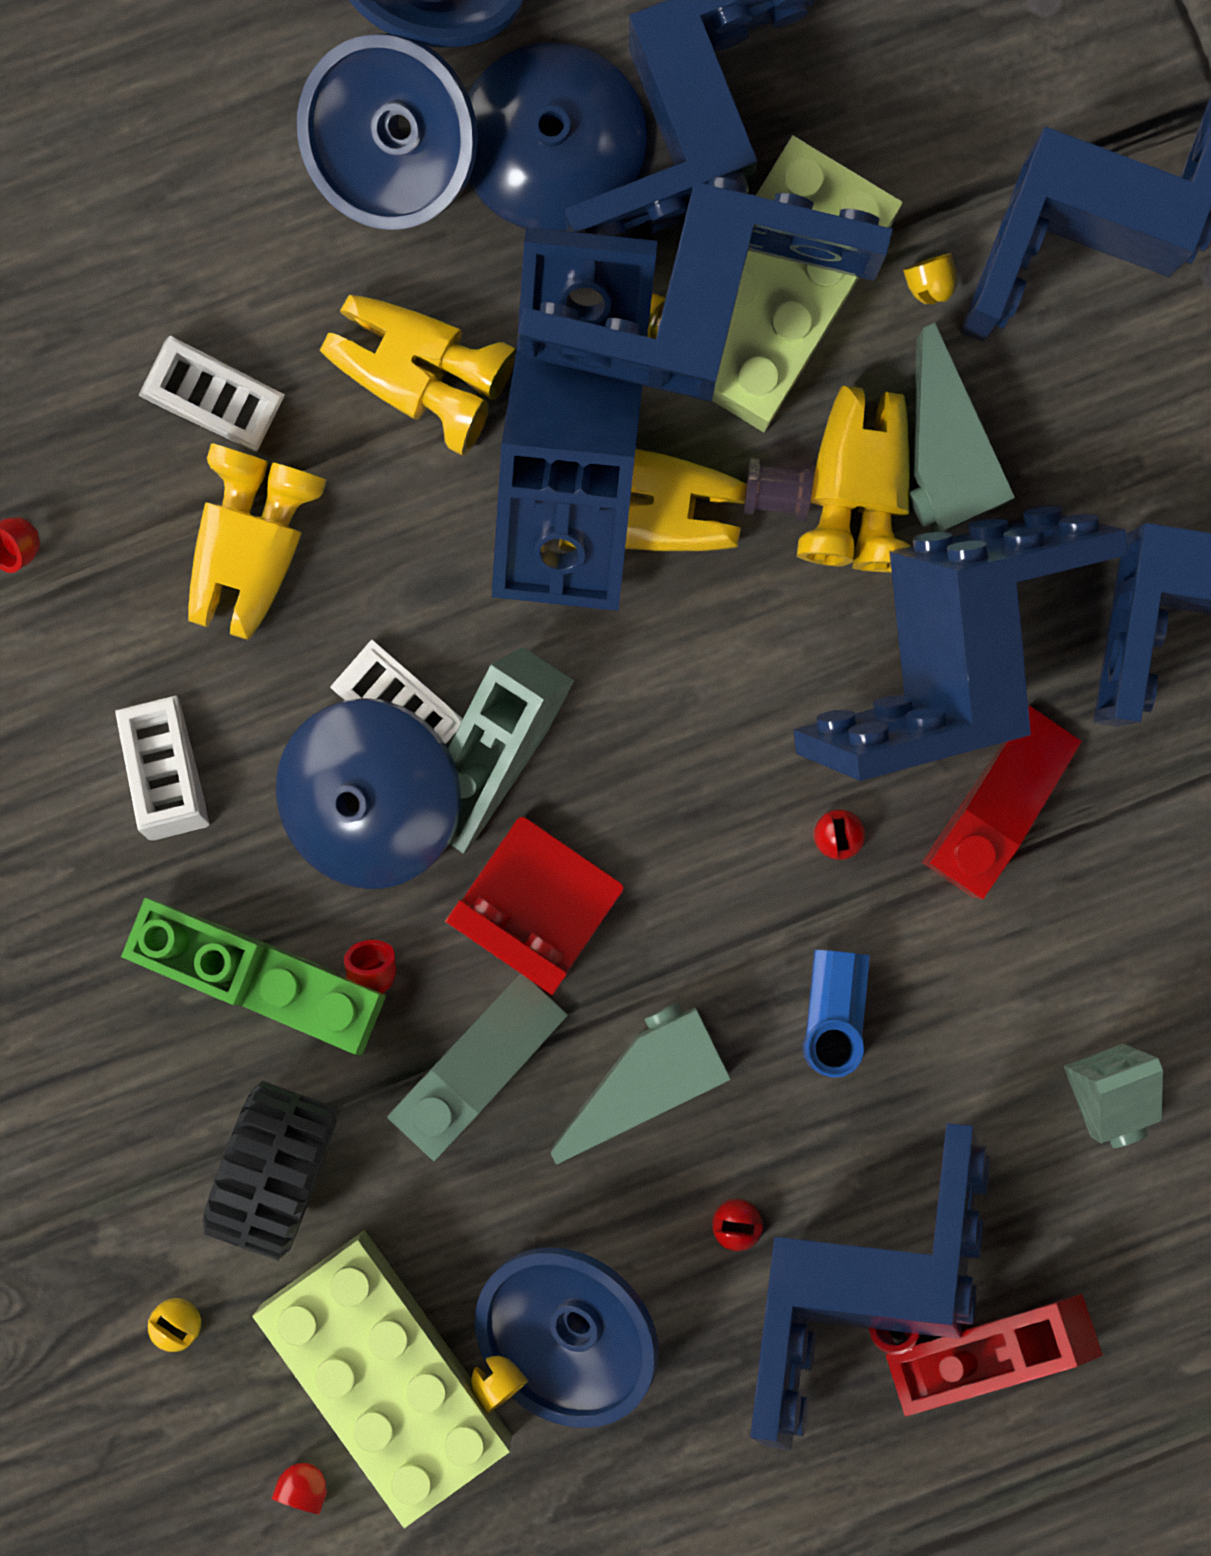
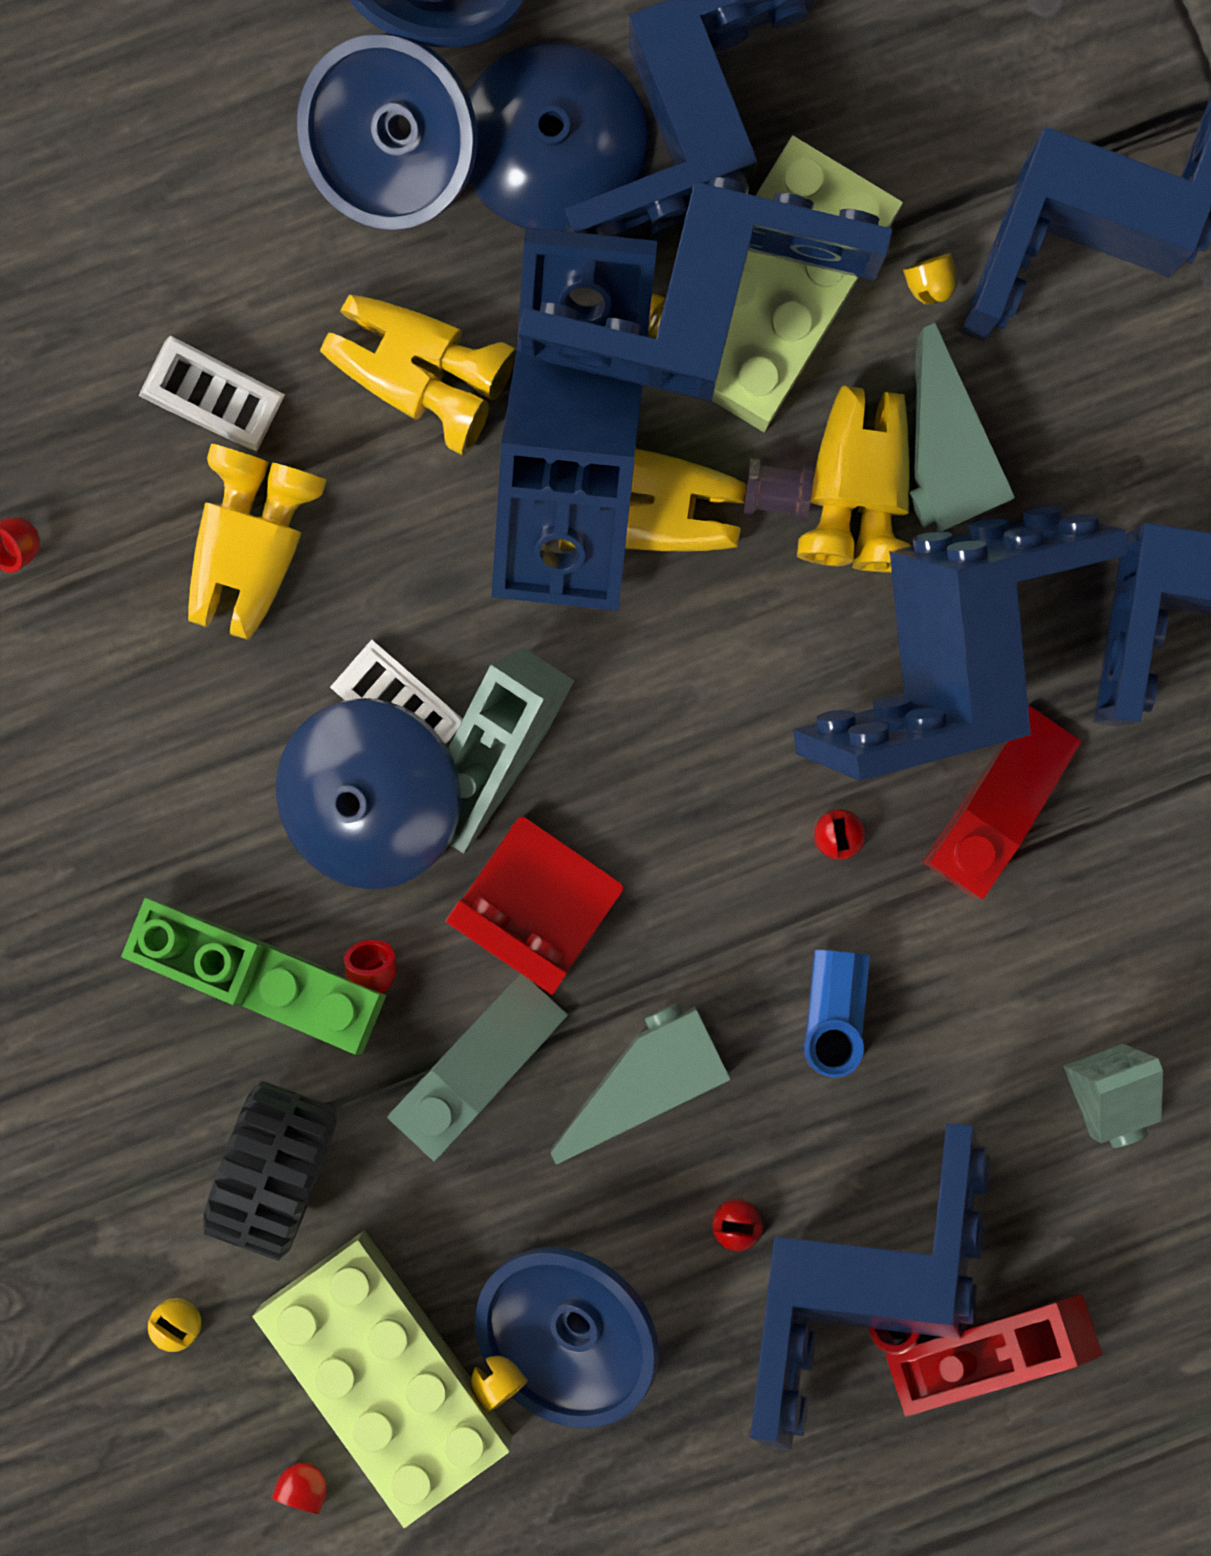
(174, 820): white slope -> none

